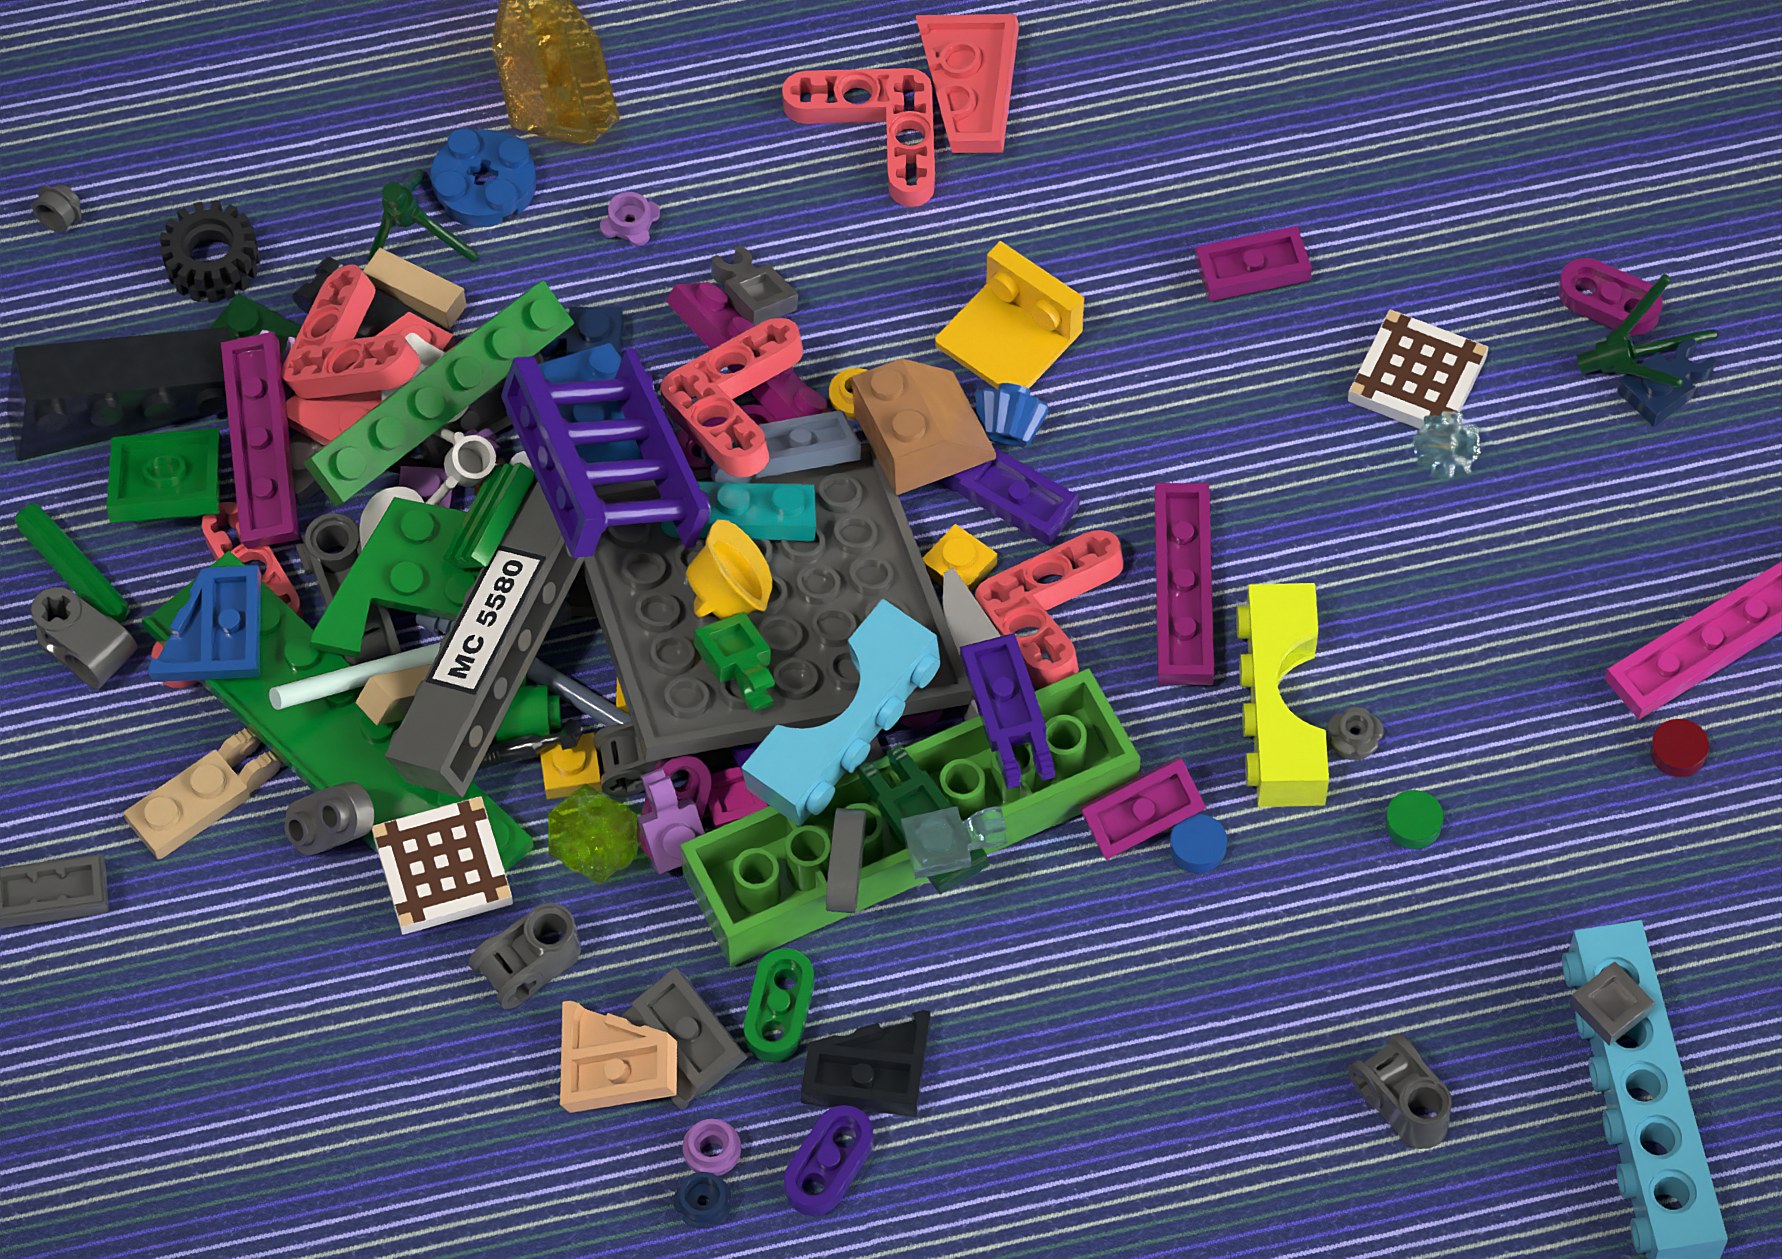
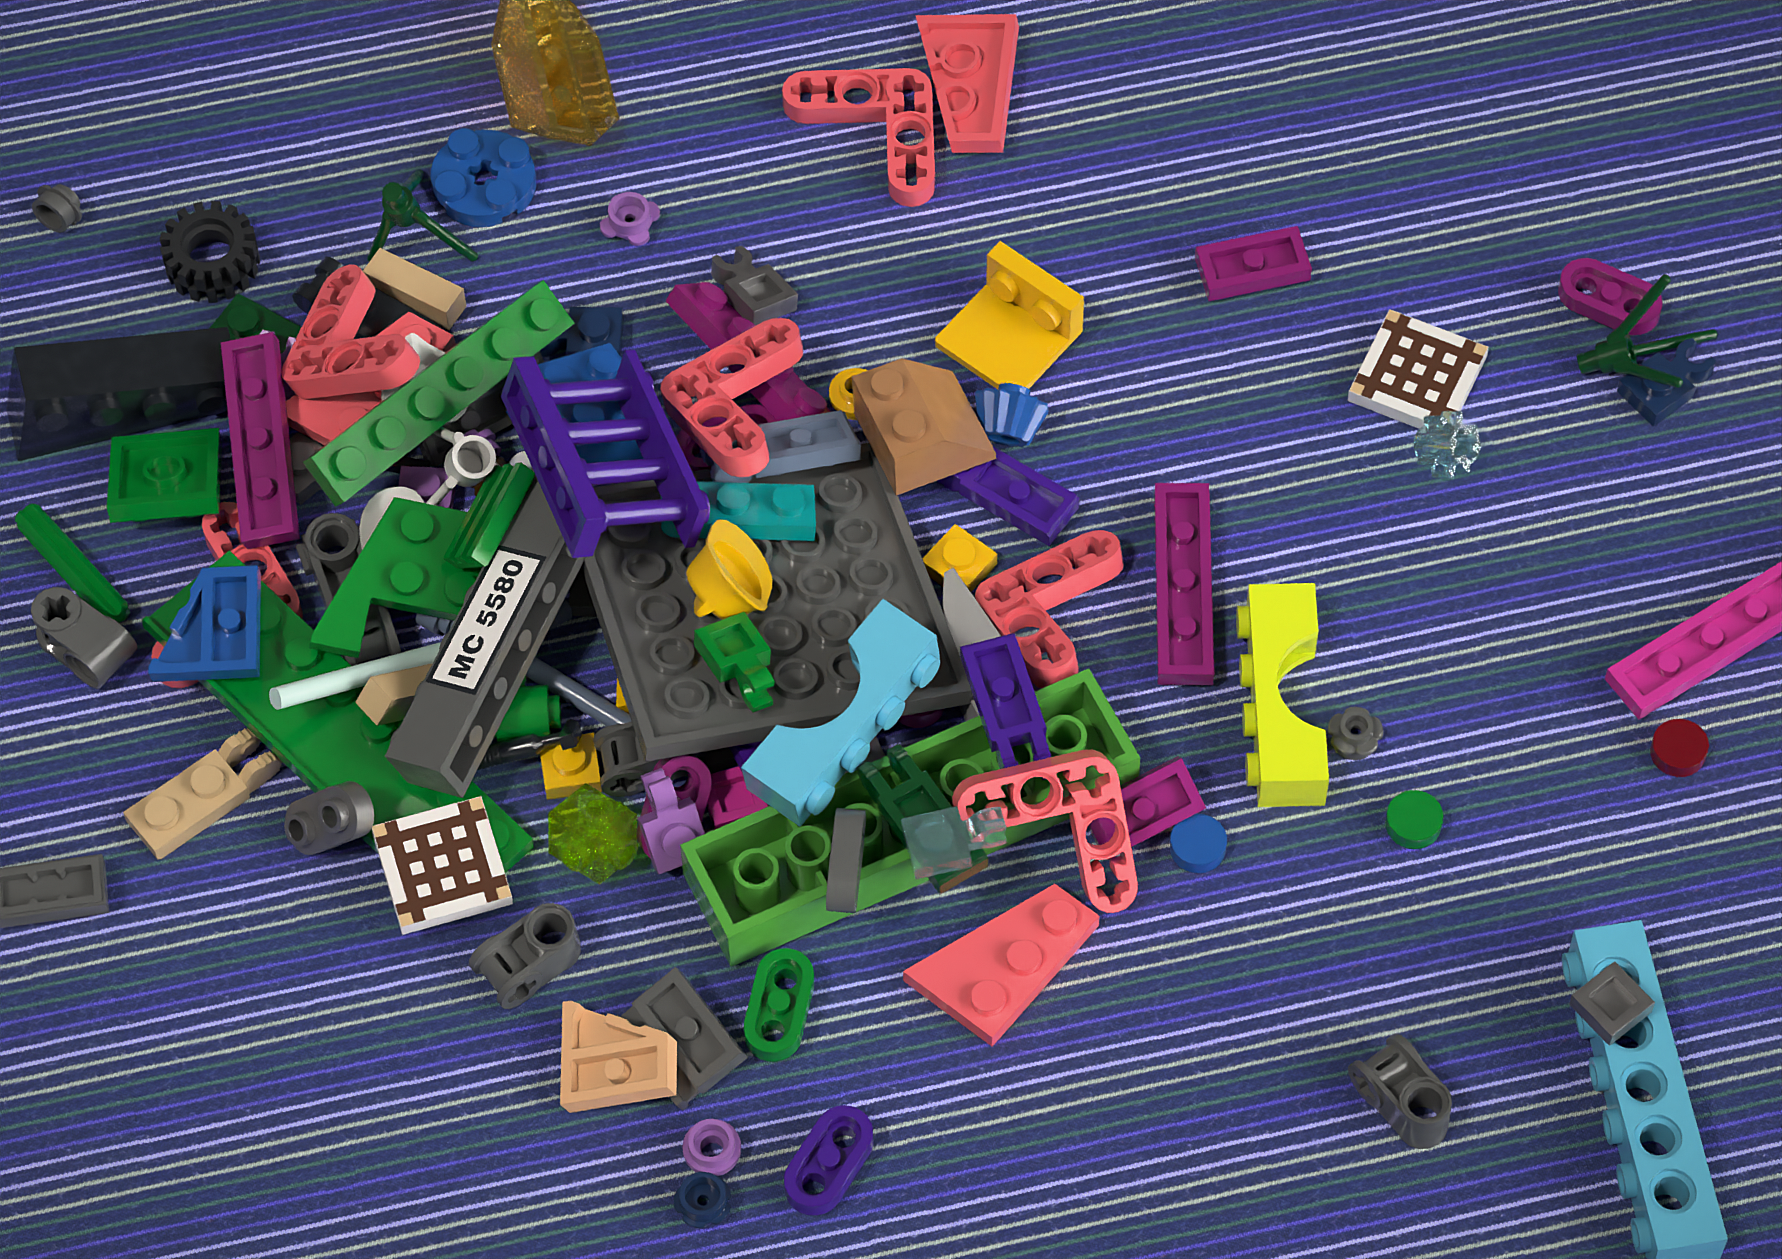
(869, 1068): black wing -> none
(1004, 964): none -> coral wing
(1082, 807): none -> coral beam

